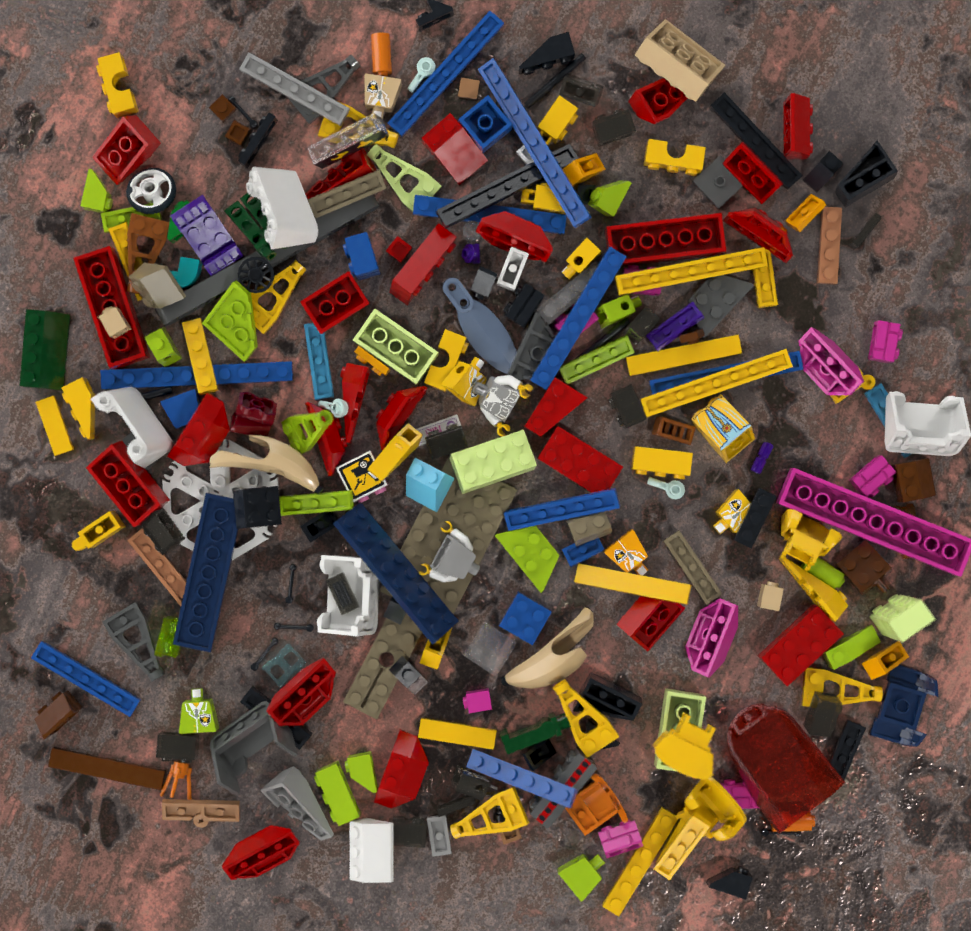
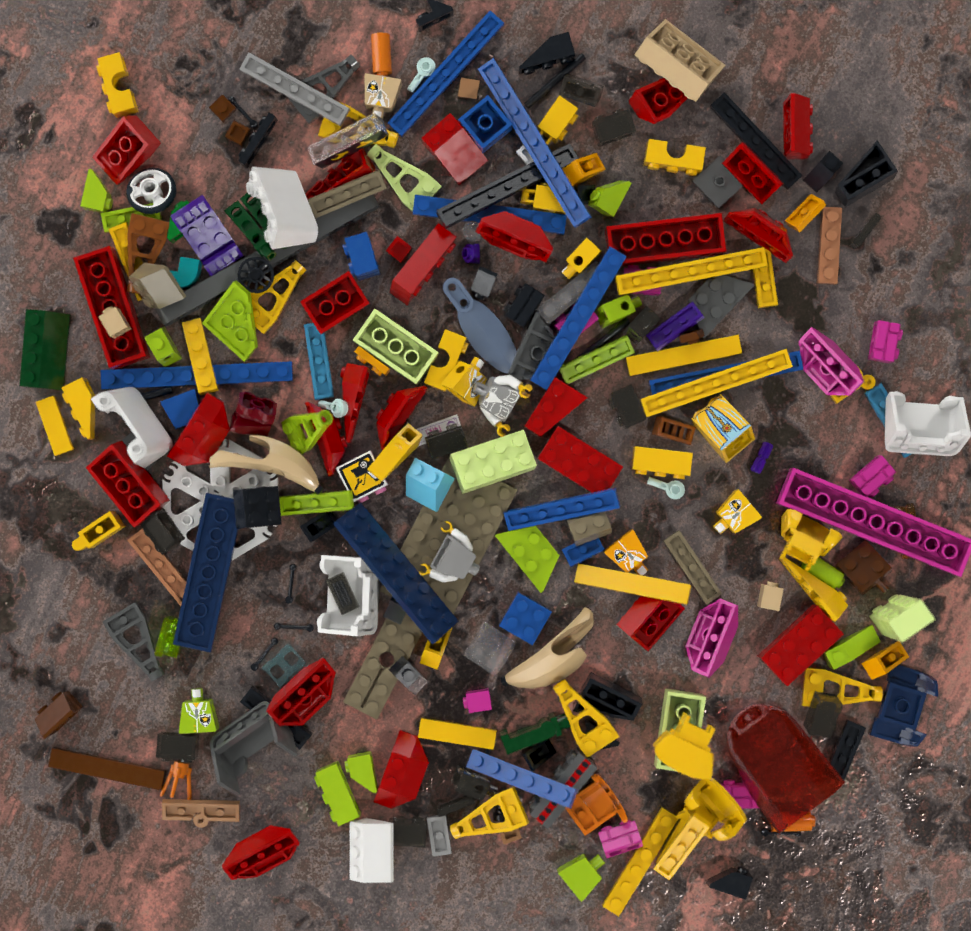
(86, 678): blue plate -> none
(295, 795): light grey wedge -> none
(512, 269): white slope -> none
(754, 518): black plate -> none
(913, 480): reddish brown slope -> none

